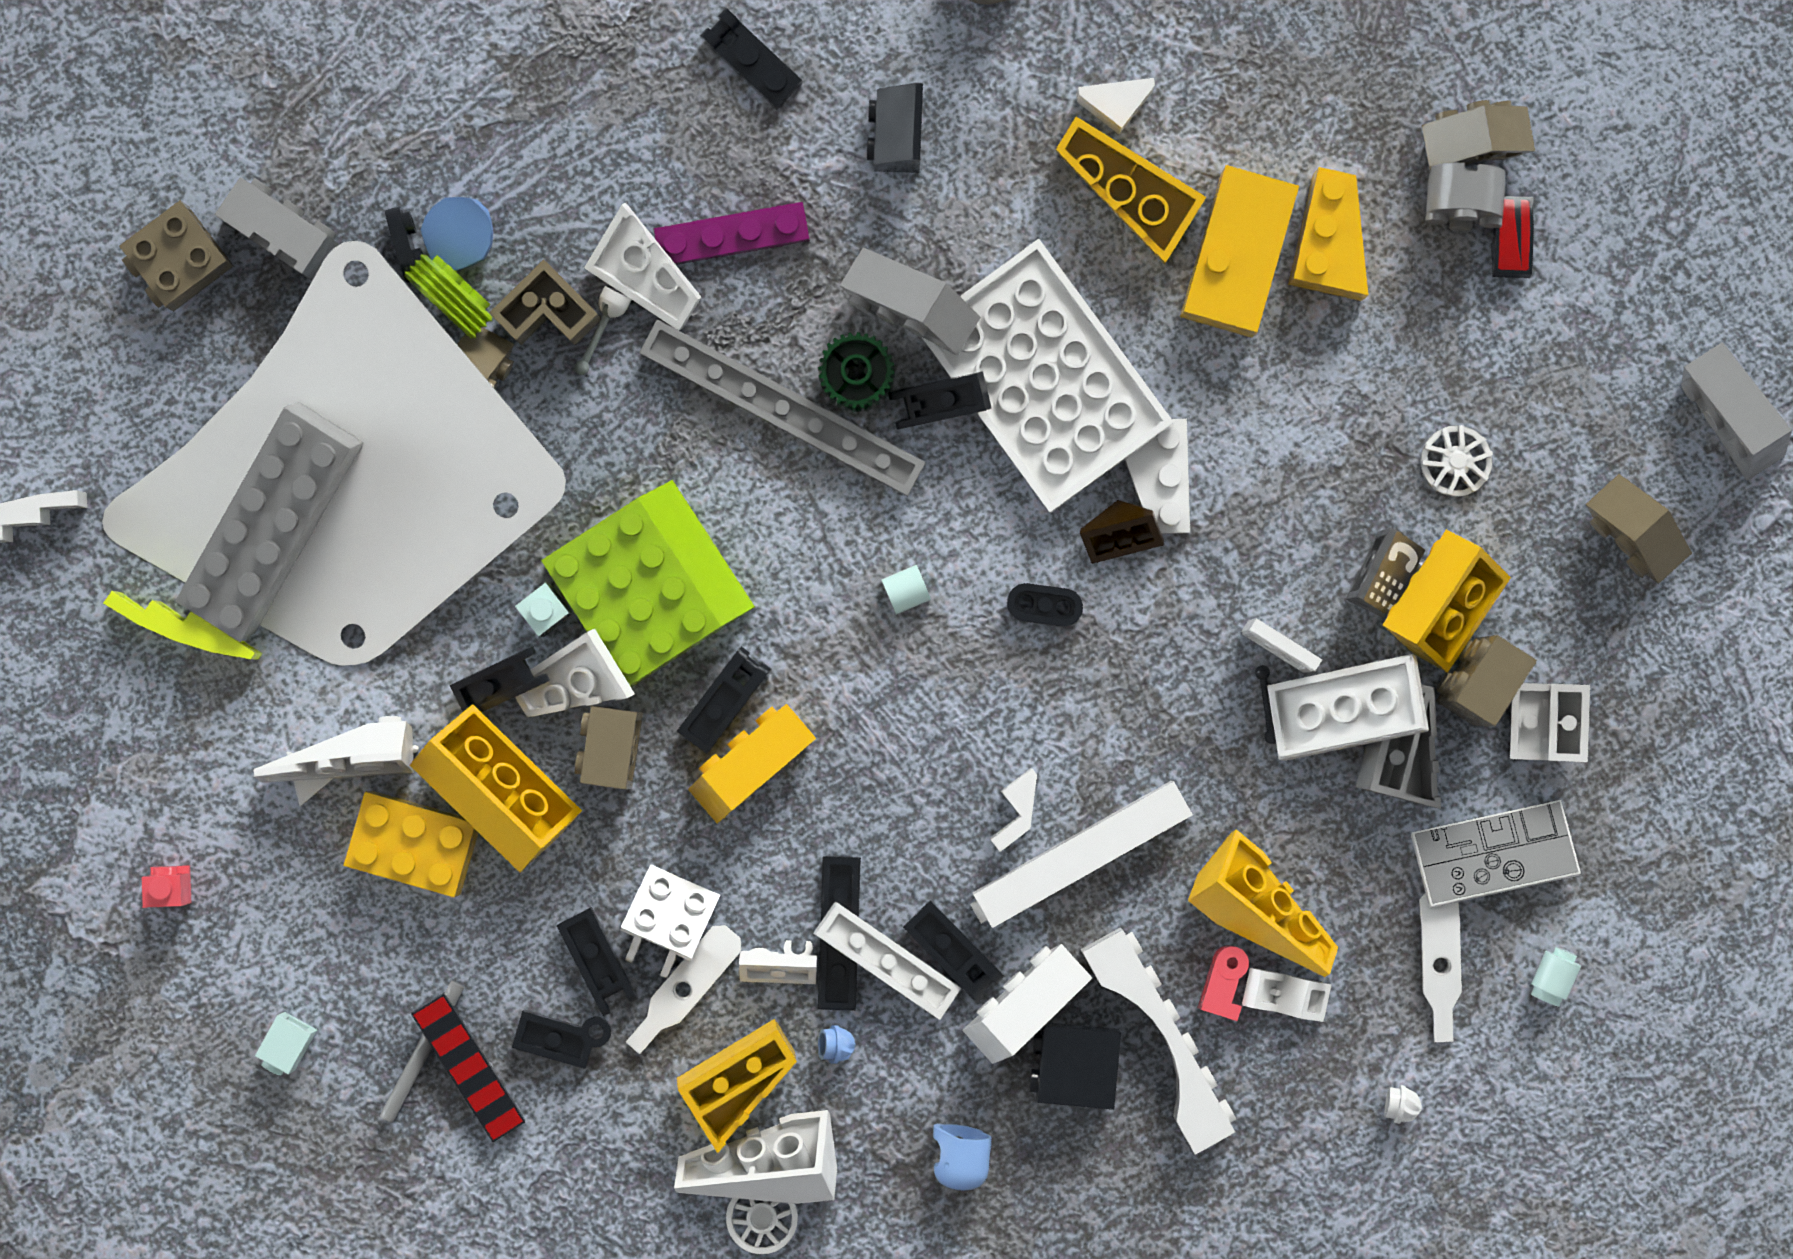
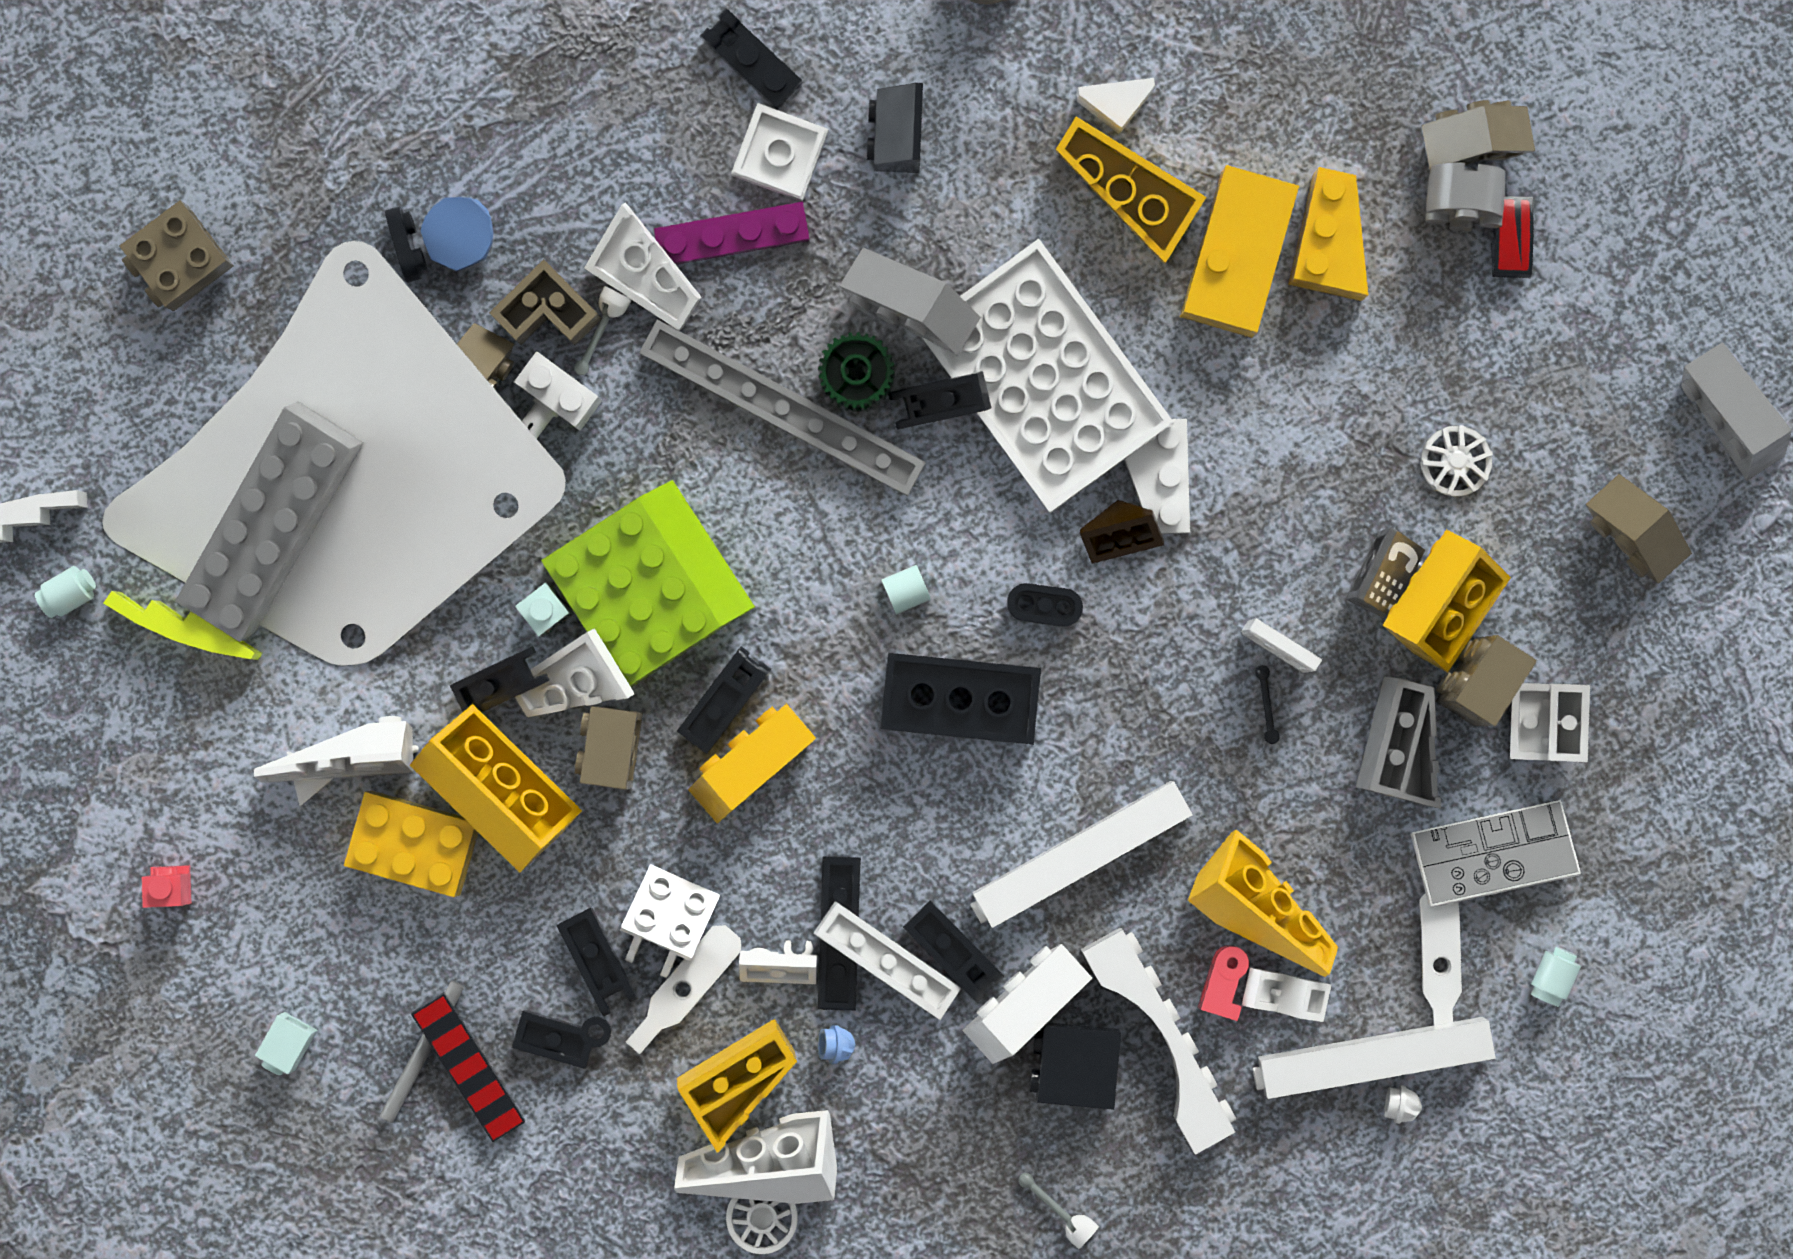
(65, 592): none -> light aqua brick
(277, 226): light grey wedge -> none
(450, 294): lime brick -> none
(554, 395): none -> white brick
(780, 152): none -> white tile
(962, 1161): light blue helmet -> none
(980, 679): none -> black brick
(1021, 797): white slope -> none
(1078, 1227): none -> hinge
(1348, 707): white tile -> none
(1374, 1058): none -> white brick

